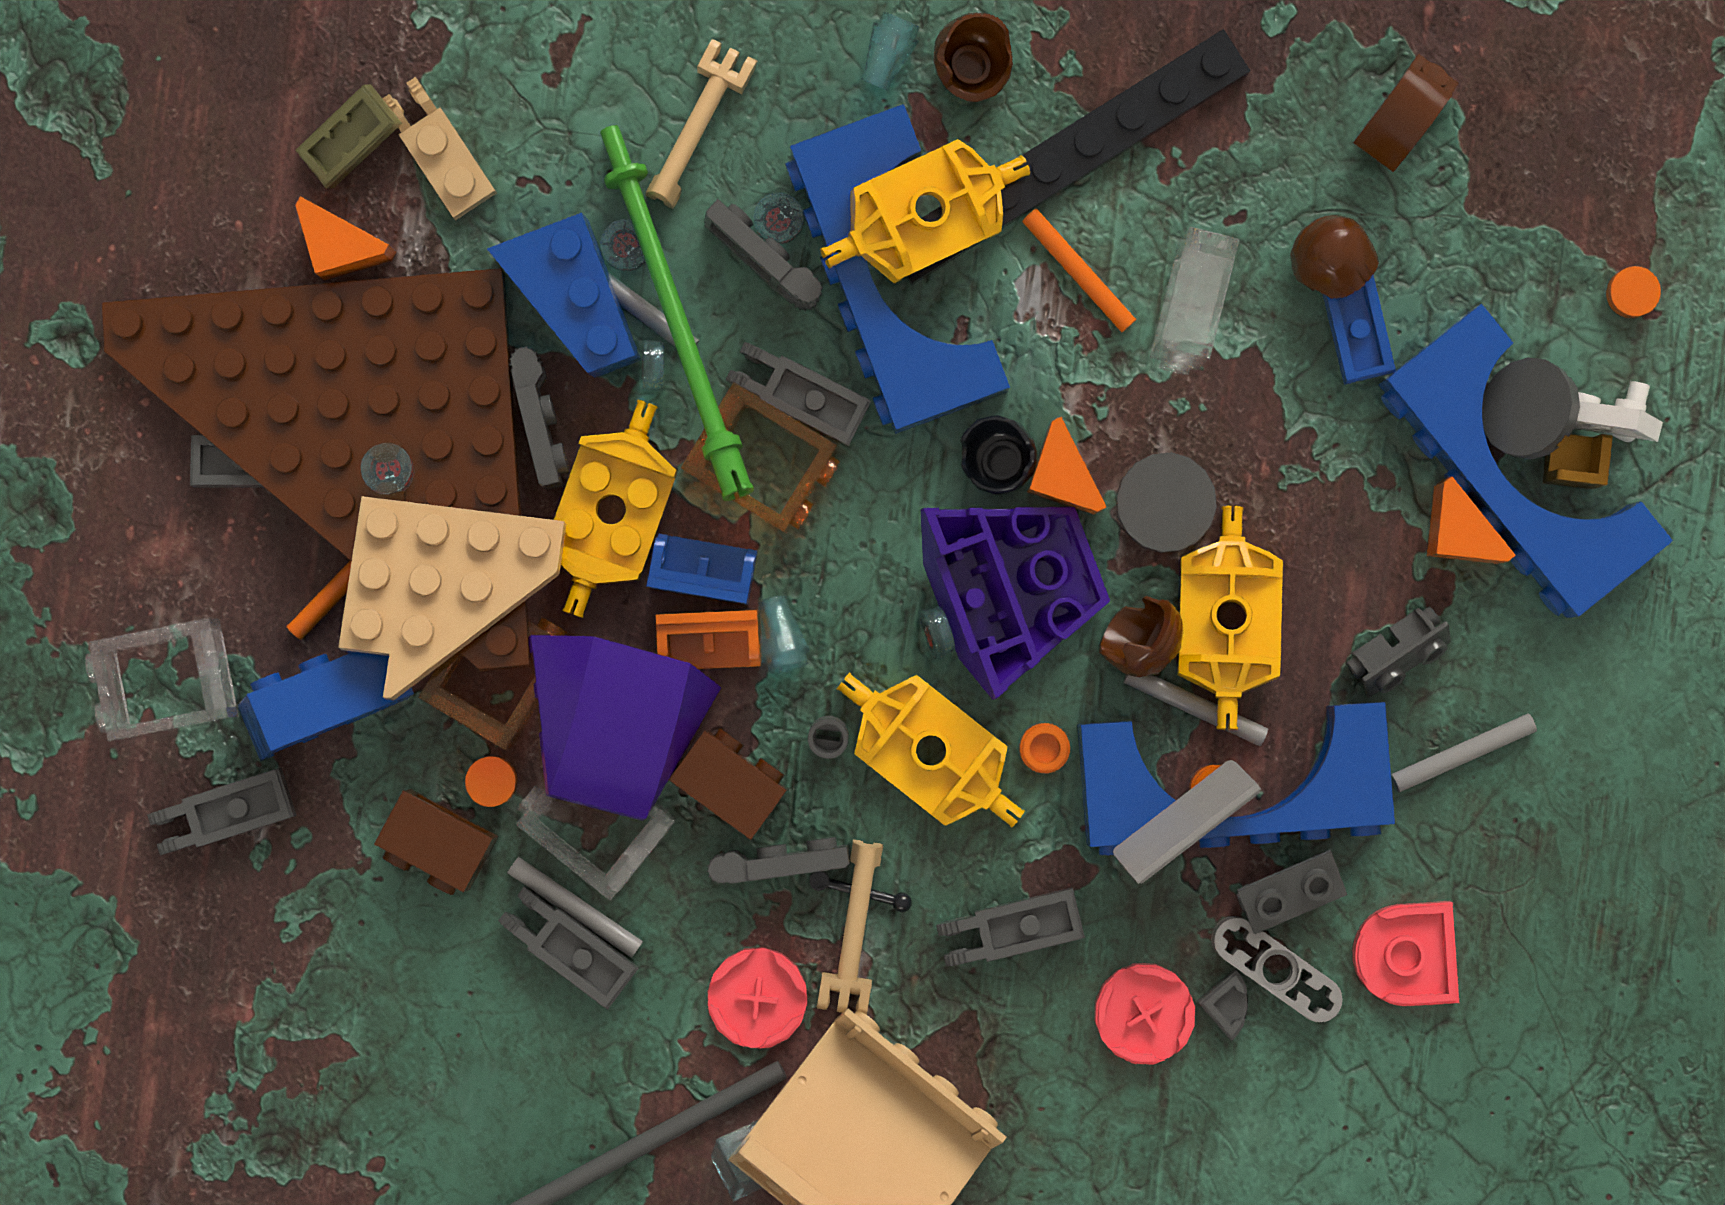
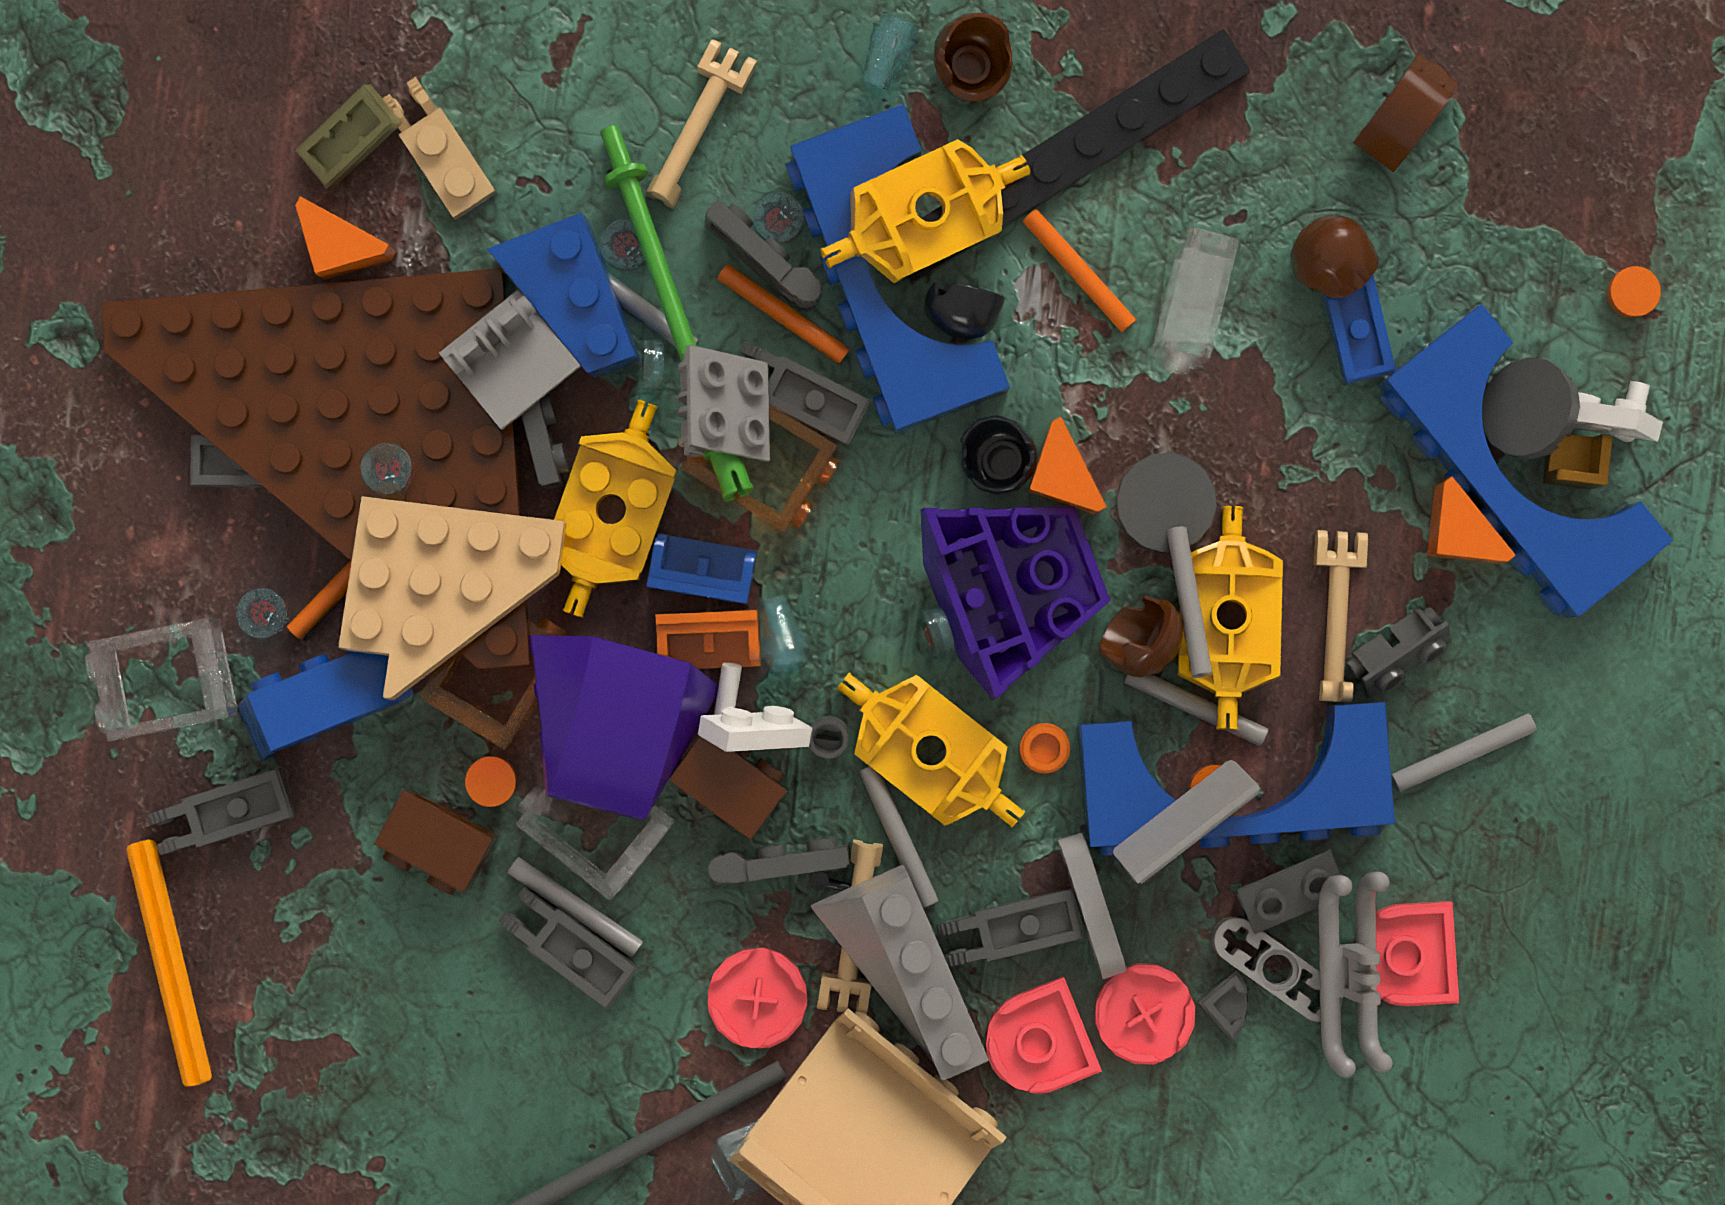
(169, 963): none -> light orange axle
(263, 613): none -> clear light blue tile
(509, 359): none -> light grey hinge
(724, 404): none -> light grey hinge
(744, 731): none -> white plate
(783, 314): none -> orange bar
(898, 834): none -> light grey bar
(898, 953): none -> light grey wedge
(963, 310): none -> black hair
(1040, 1040): none -> coral tile
(1092, 906): none -> light grey beam
(1189, 602): none -> light grey piece
(1340, 562): none -> tan hinge
(1350, 972): none -> light grey piece

